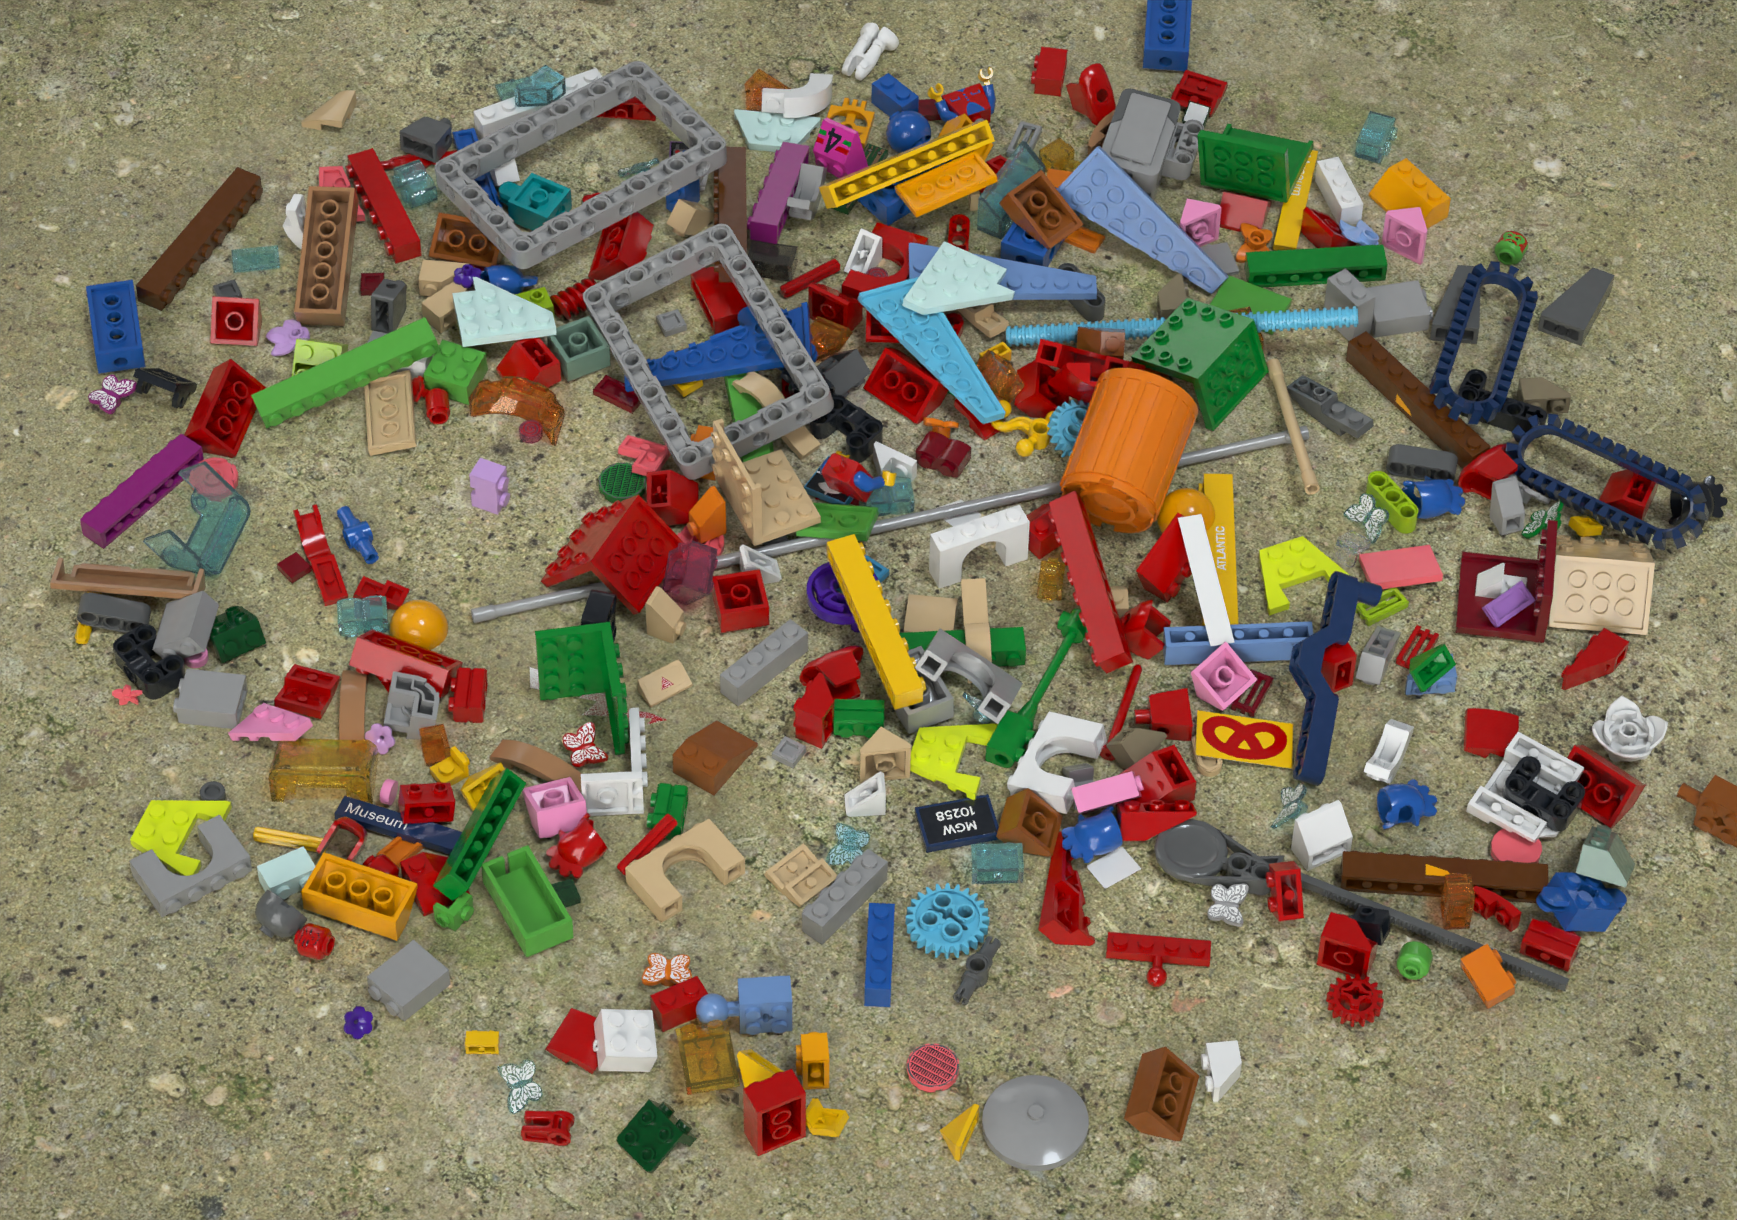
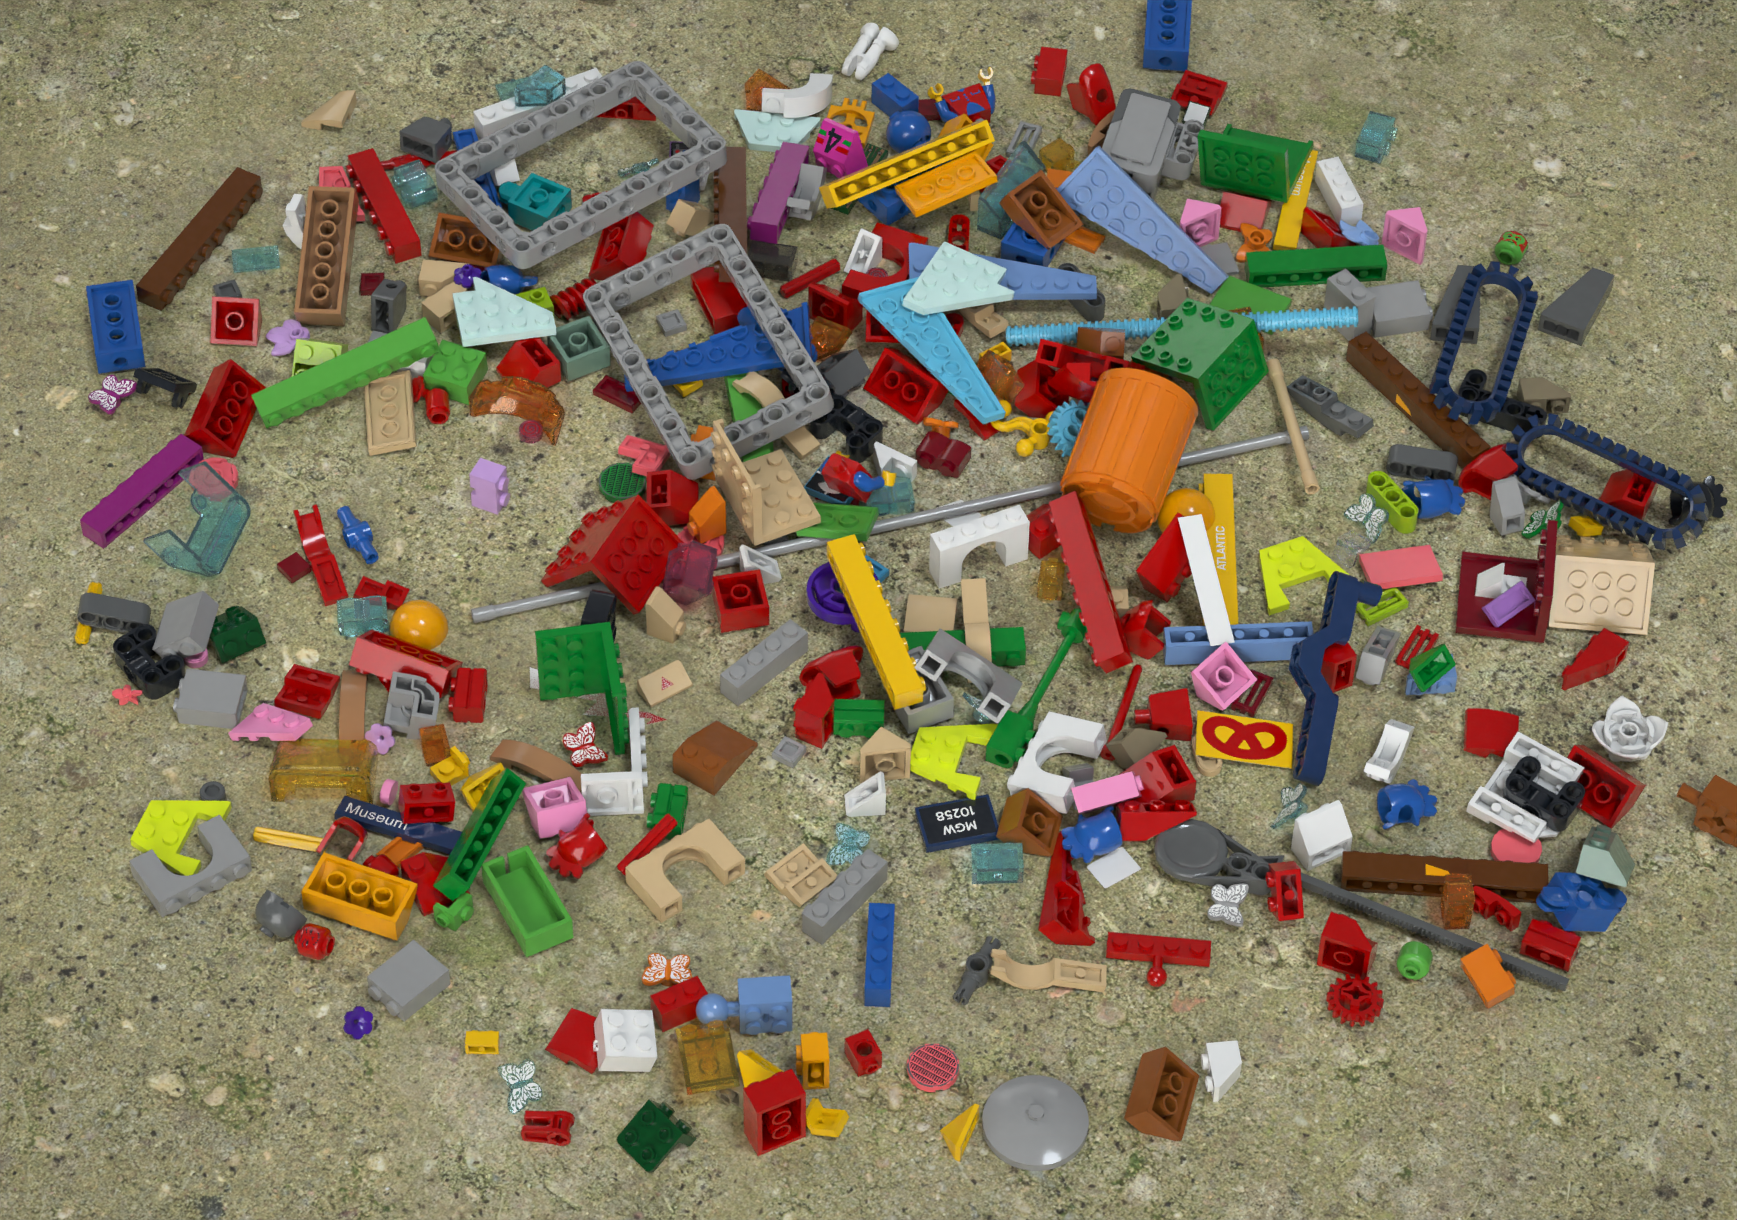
(127, 580): medium nougat slope -> none
(286, 873): light aqua brick -> none
(567, 892): clear green tile -> none
(863, 1044): none -> red brick
(947, 920): medium azure gear -> none
(1056, 972): none -> tan piece
(1373, 923): black brick -> none
(1407, 187): light orange slope -> none

